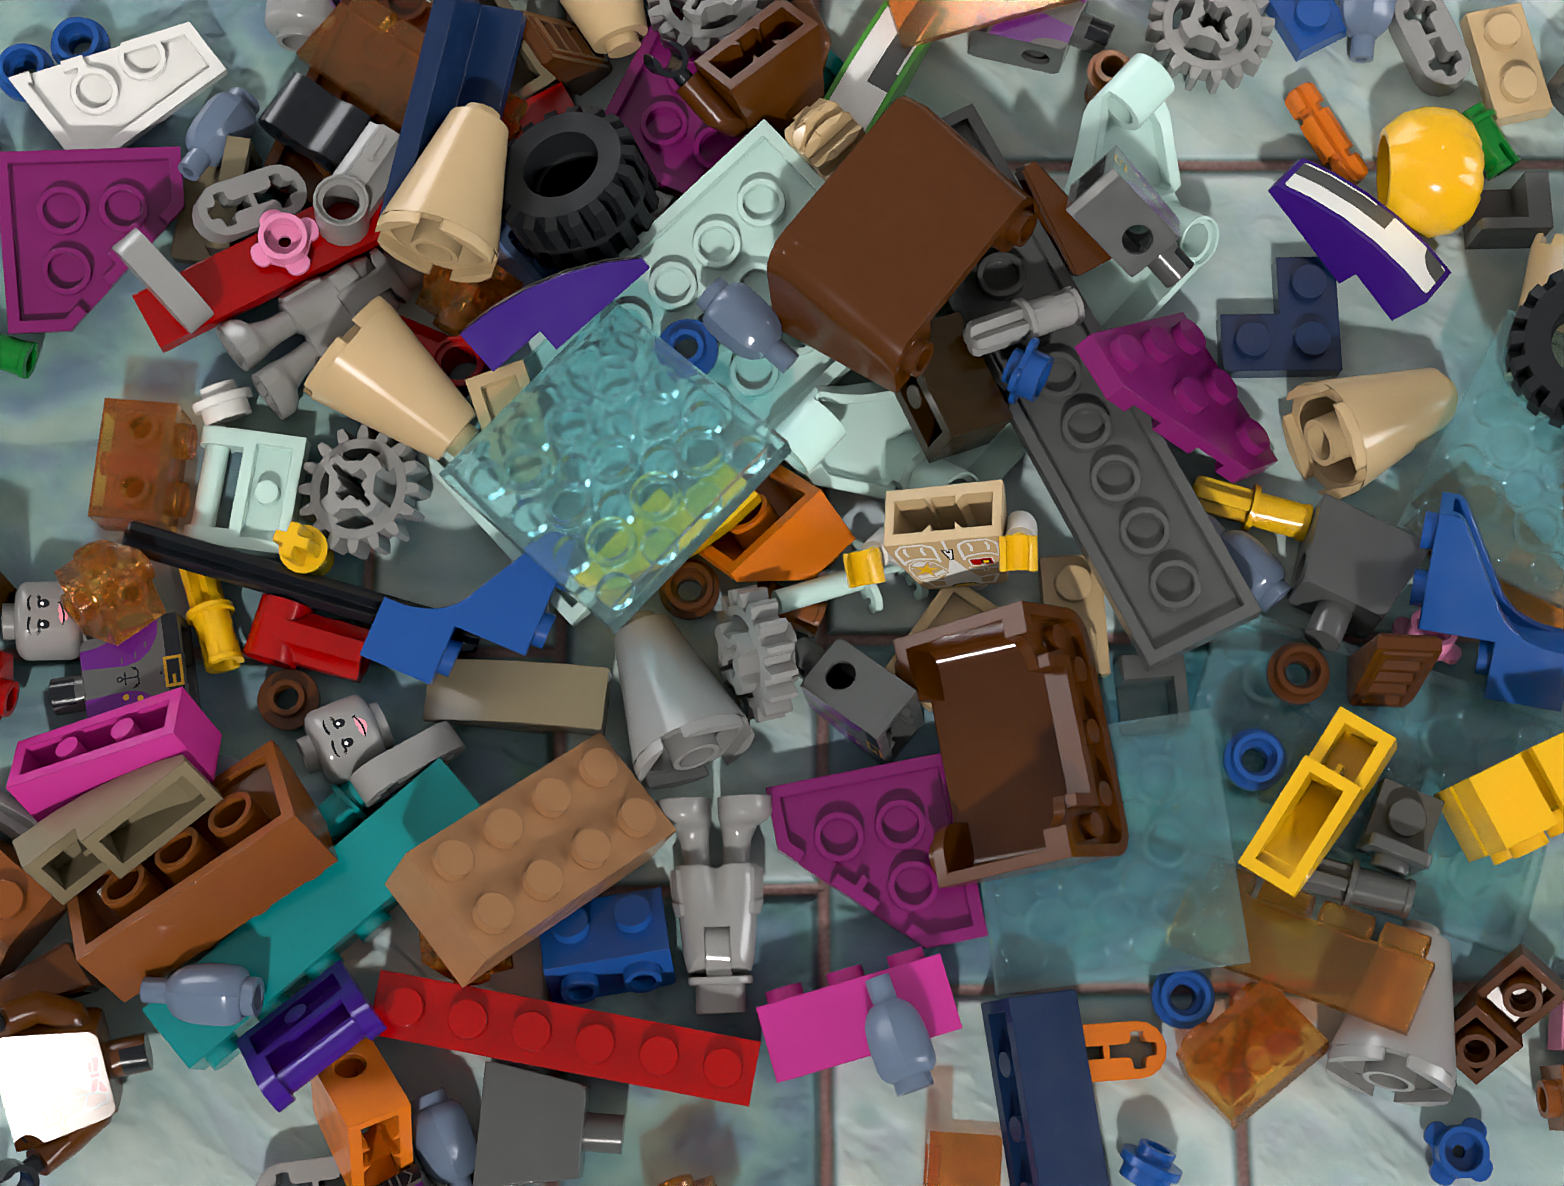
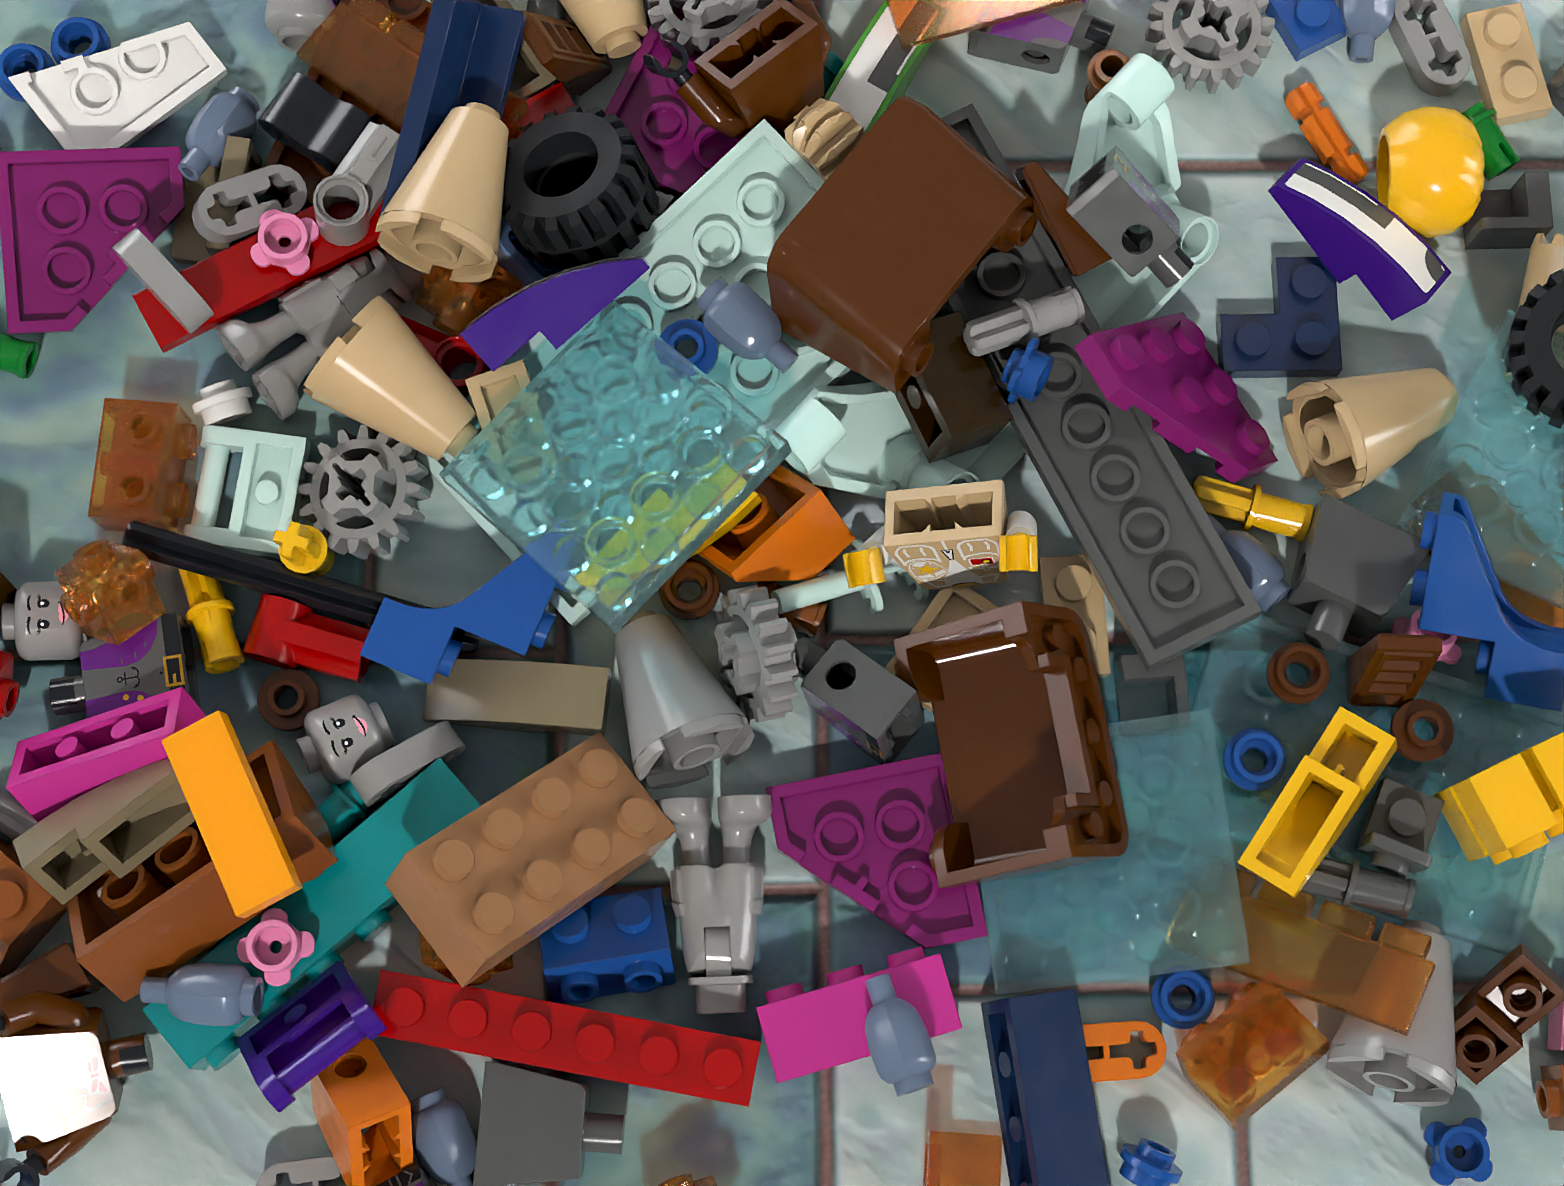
(231, 814): none -> light orange tile
(257, 946): none -> bright pink plate
(1409, 743): none -> reddish brown plate

